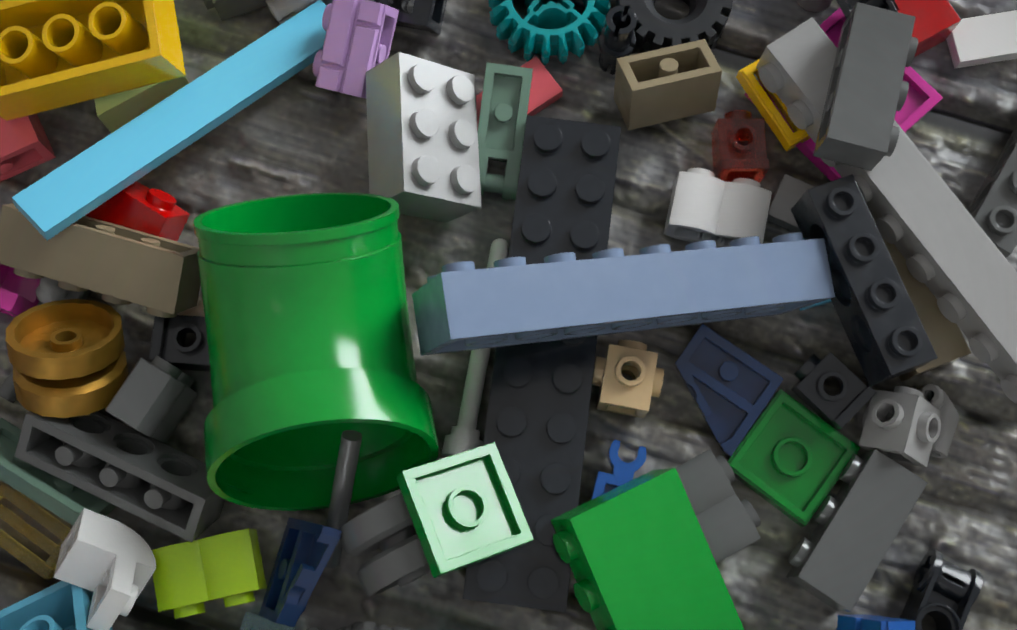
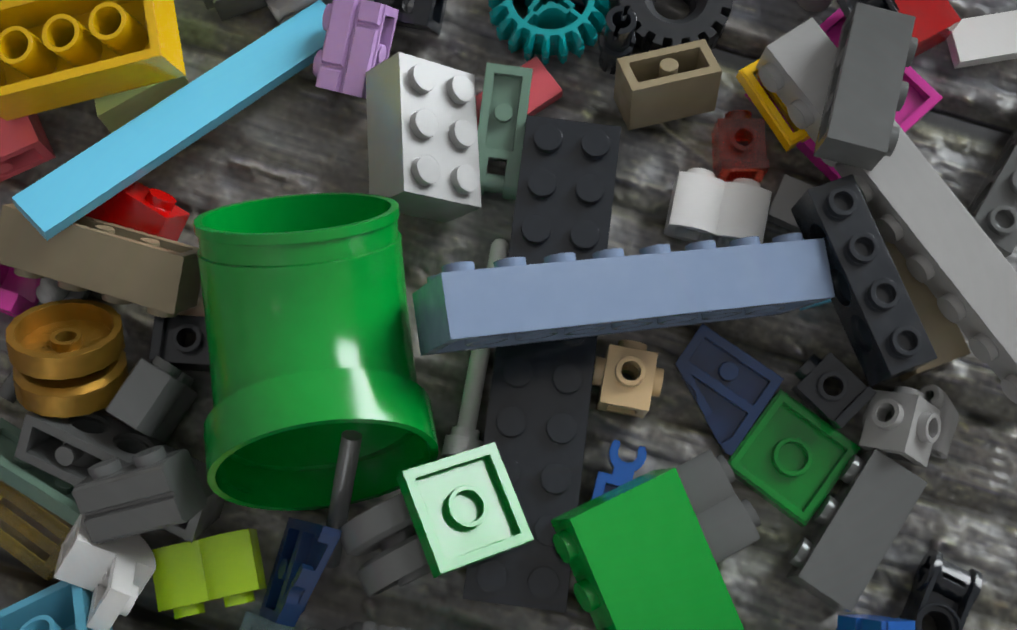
(139, 495): none -> dark grey brick

